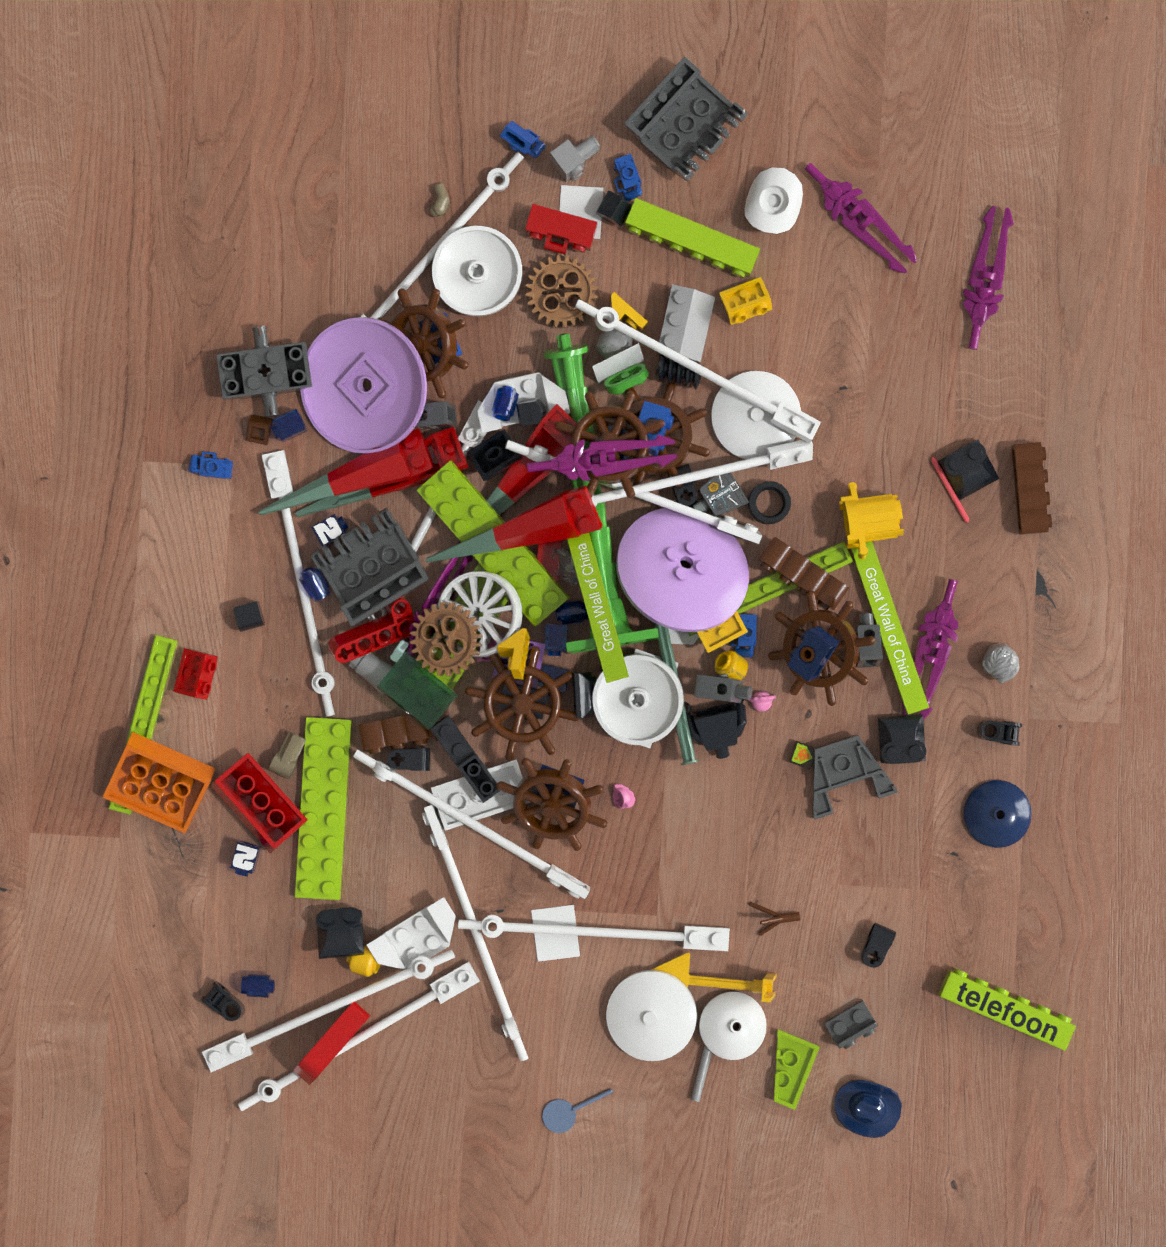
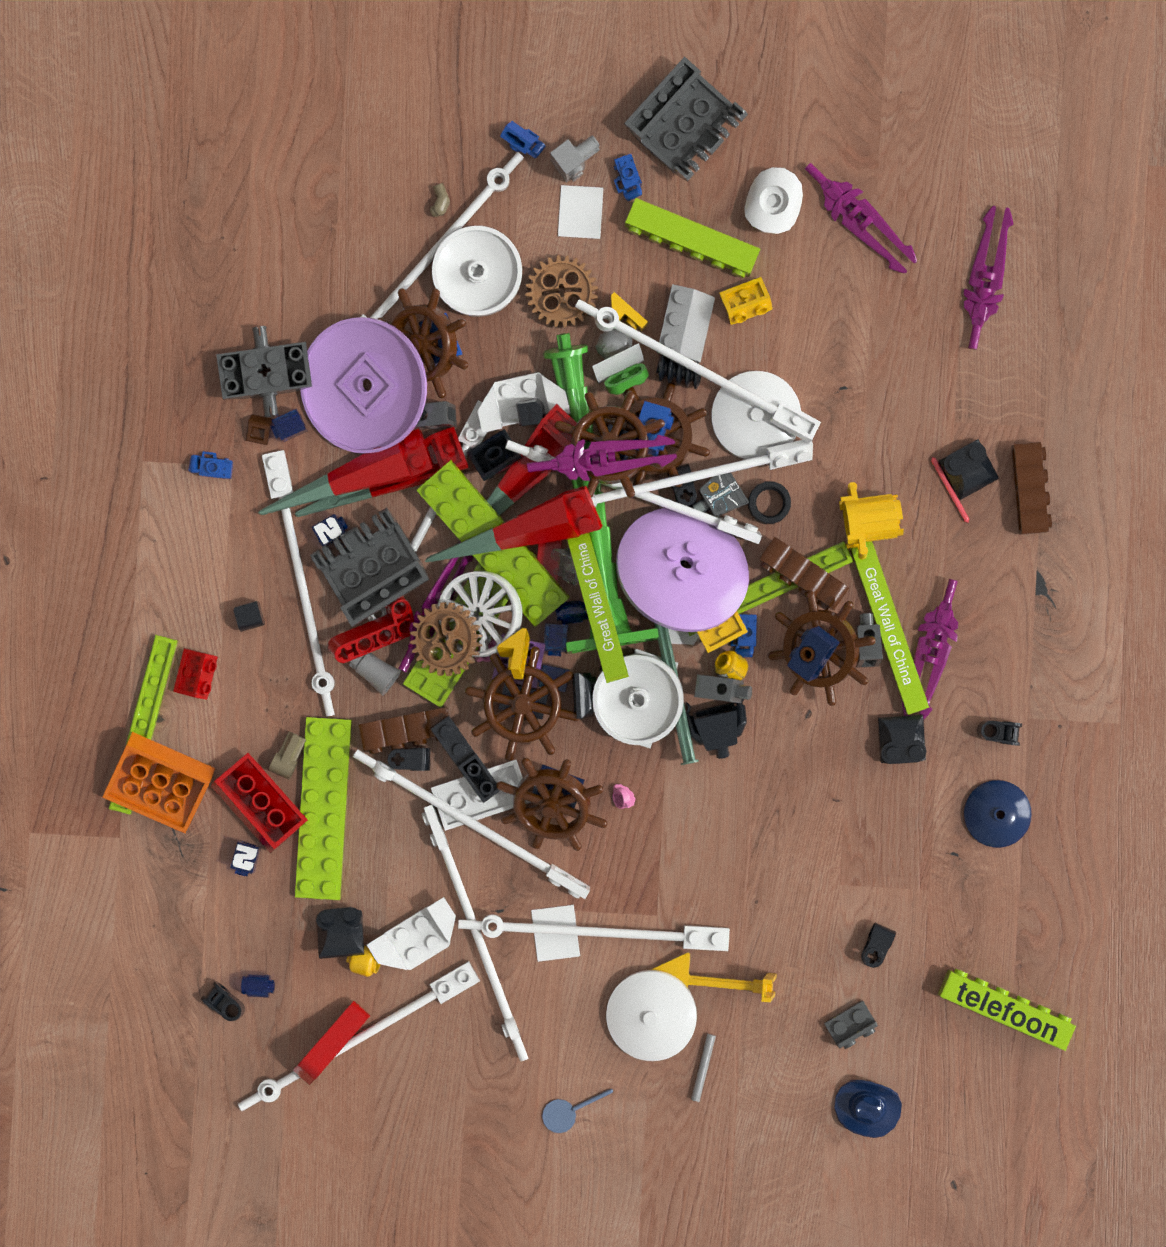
(240, 1047): white bar -> none
(314, 583): clear blue brick -> none
(400, 649): light aqua tile -> none
(416, 691): clear green plate -> none
(505, 403): clear blue brick -> none
(560, 225): red piece -> none
(614, 208): black piece -> none
(717, 1024): white dish -> none
(762, 701): bright pink piece -> none
(779, 918): reddish brown plant -> none
(793, 1067): lime wing -> none
(802, 755): tile -> none
(842, 764): dark grey wing -> none
(1001, 662): light grey hair -> none

